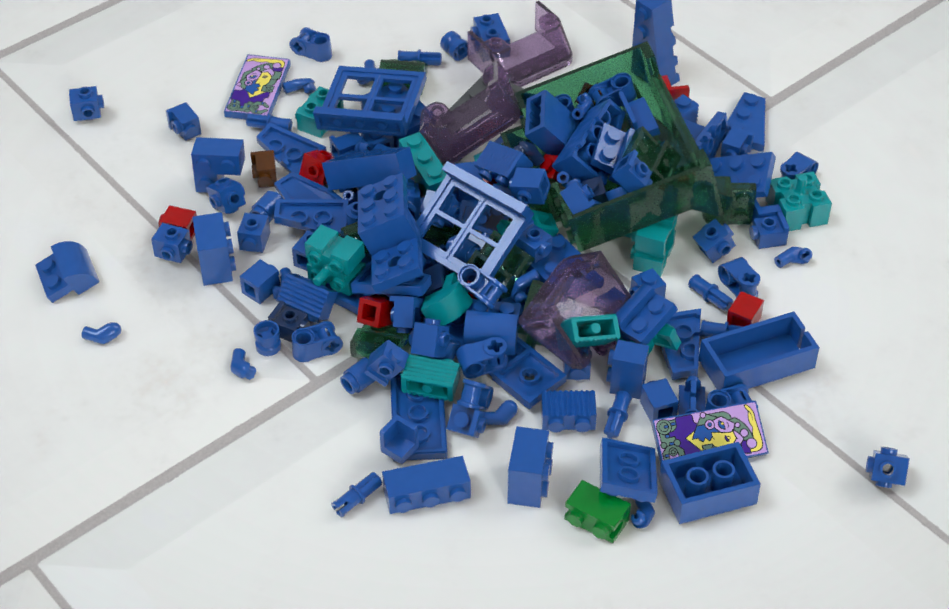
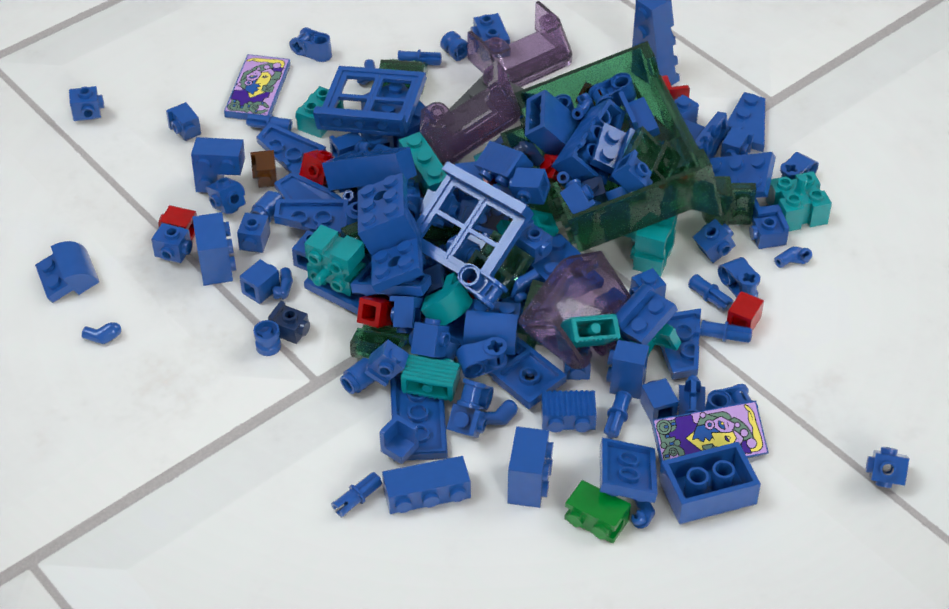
(240, 366): blue arm -> none
(297, 84): blue arm -> none
(307, 297): blue brick -> none
(314, 341): blue piece -> none
(759, 352): blue piece -> none

